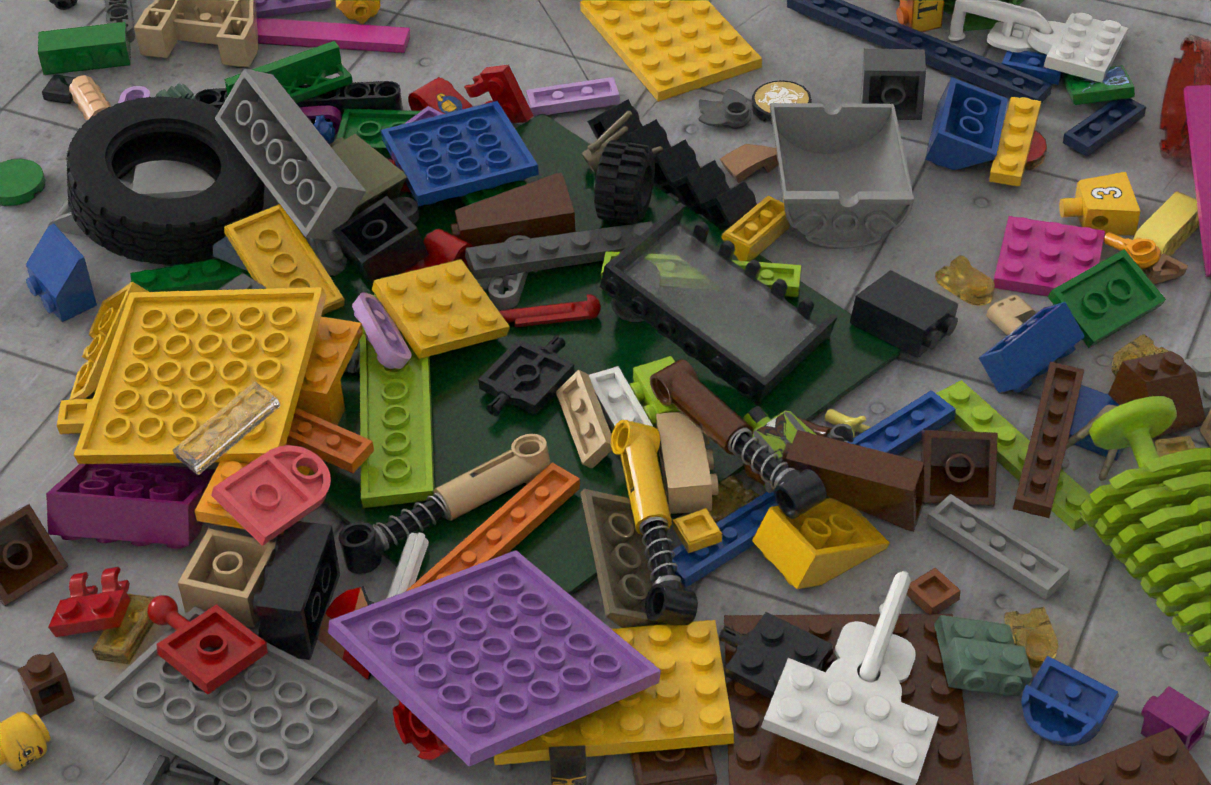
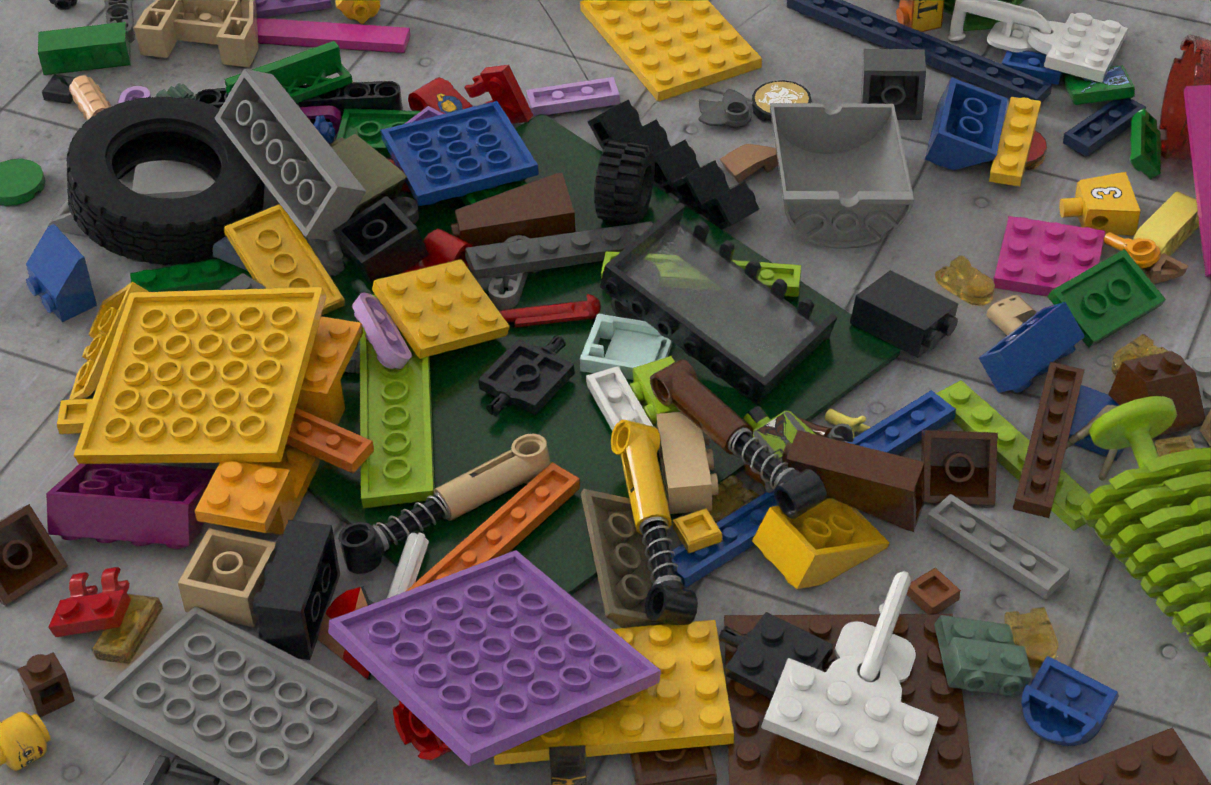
(211, 629): red plate -> none
(226, 428): clear tile -> none
(272, 492): coral plate -> none
(585, 419): tan plate -> none
(594, 151): dark tan plant -> none
(631, 345): none -> light aqua container
(757, 229): yellow slope -> none
(1145, 144): none -> green hinge
(1175, 711): magenta brick -> none

